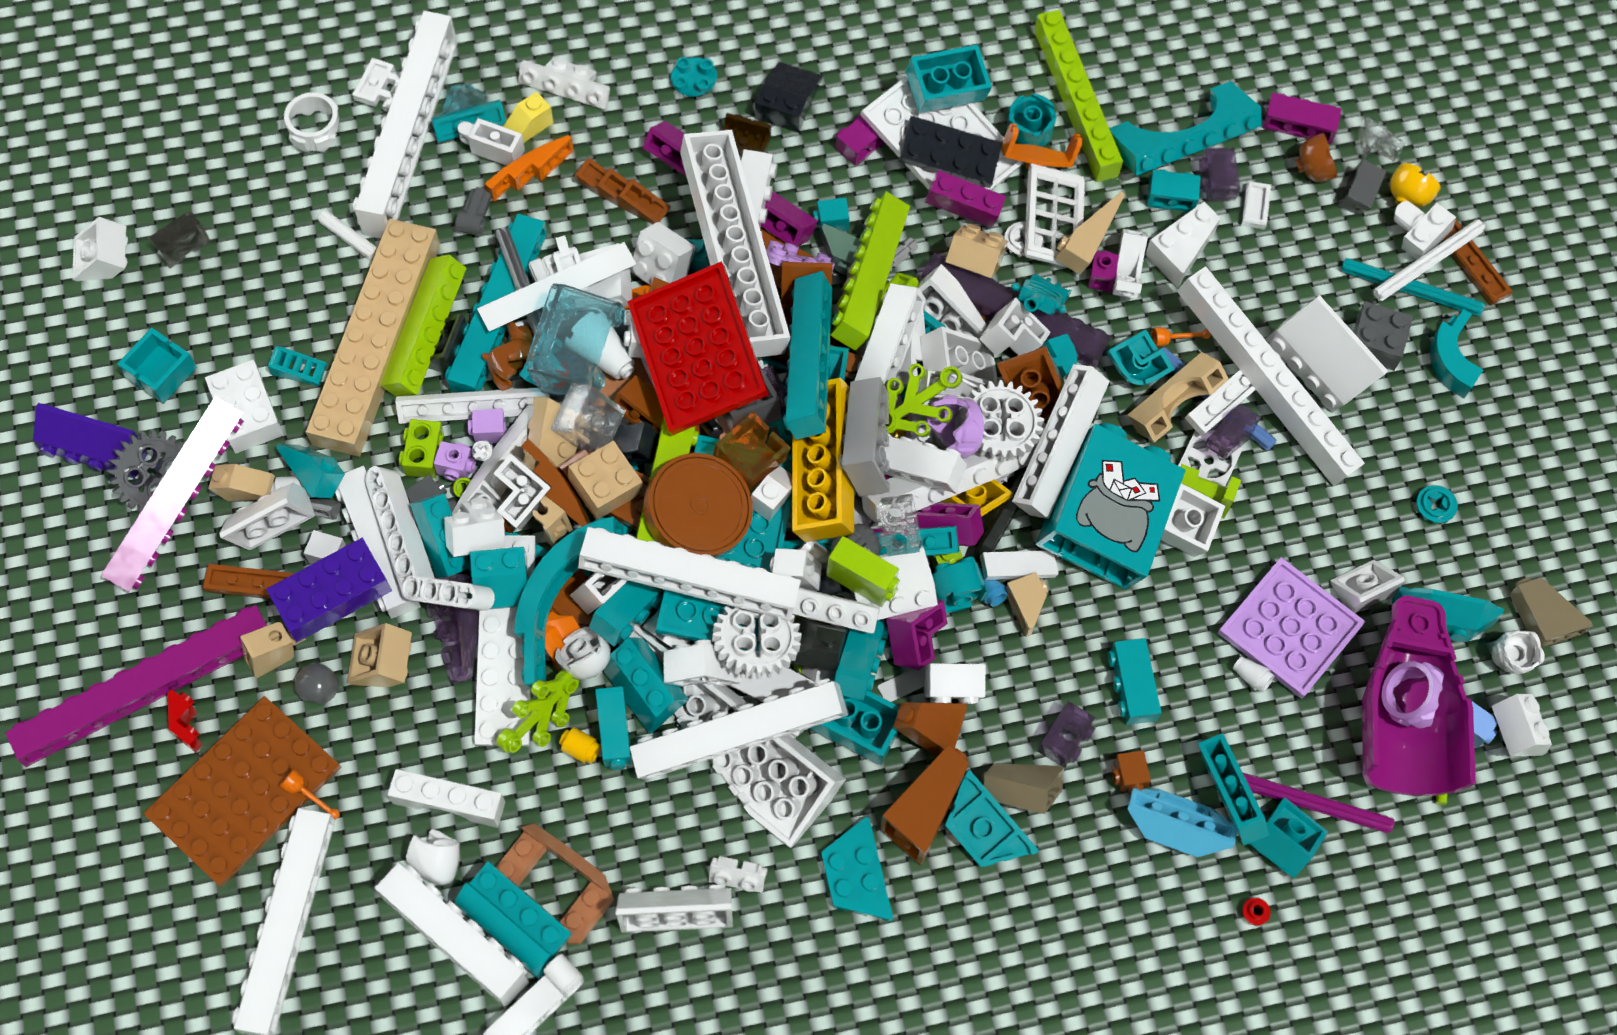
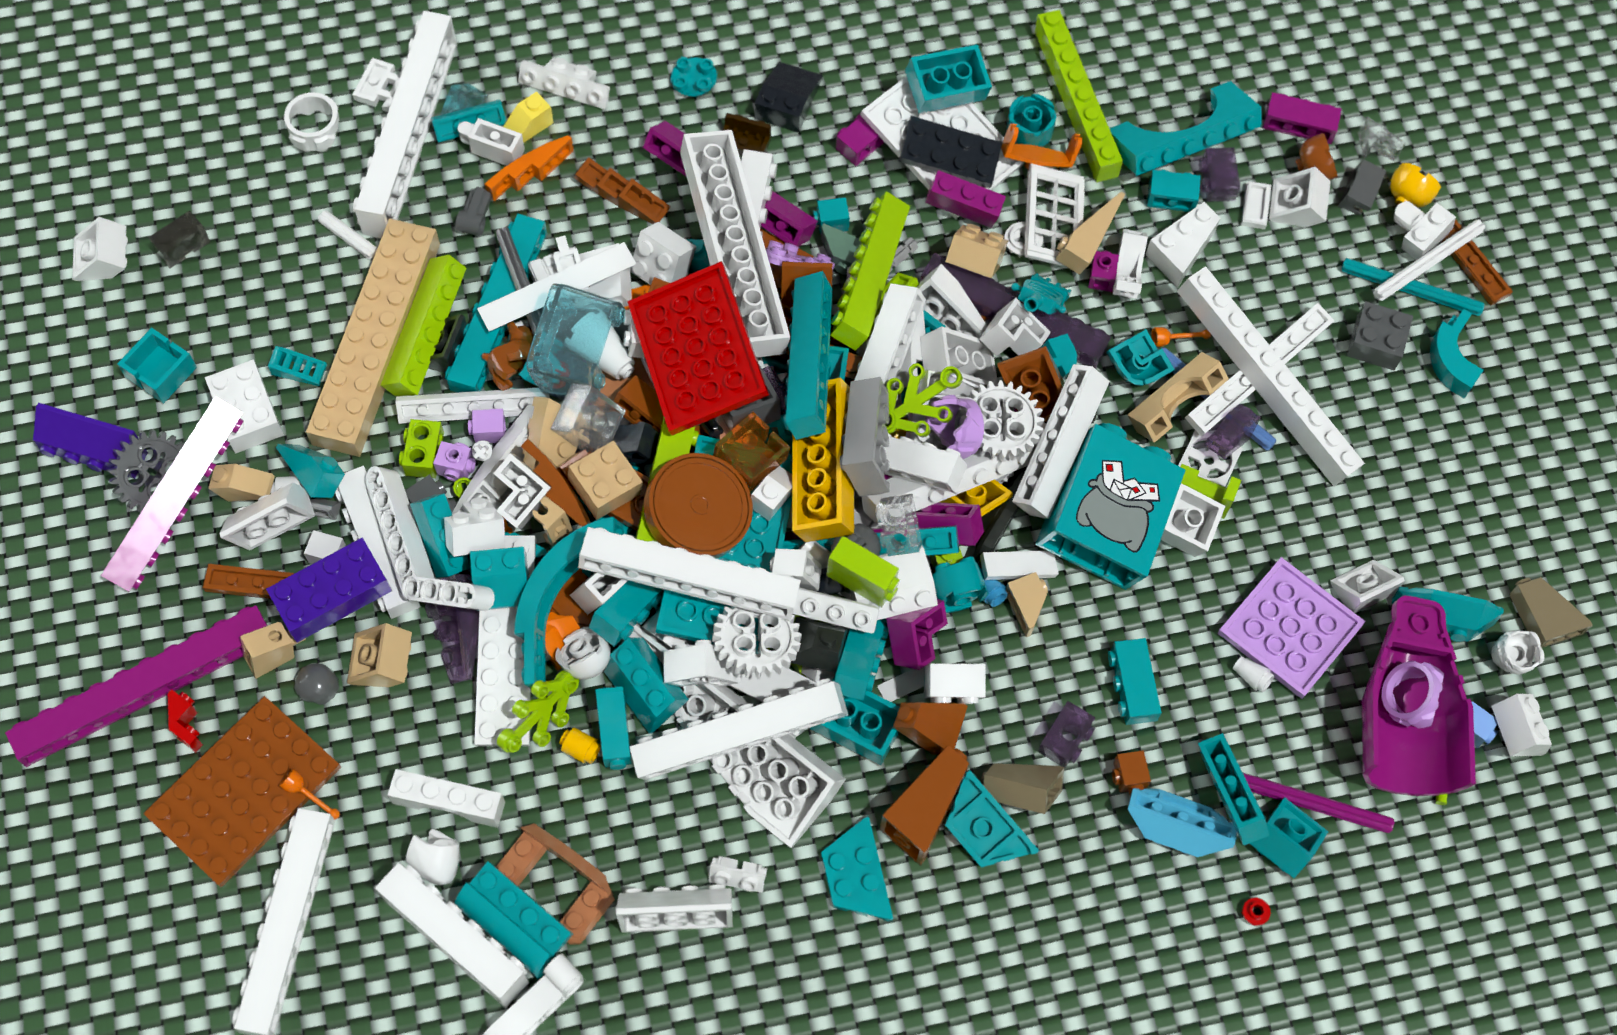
(1300, 198): none -> white slope
(1326, 354): white slope -> none
(1434, 493): teal gear -> none

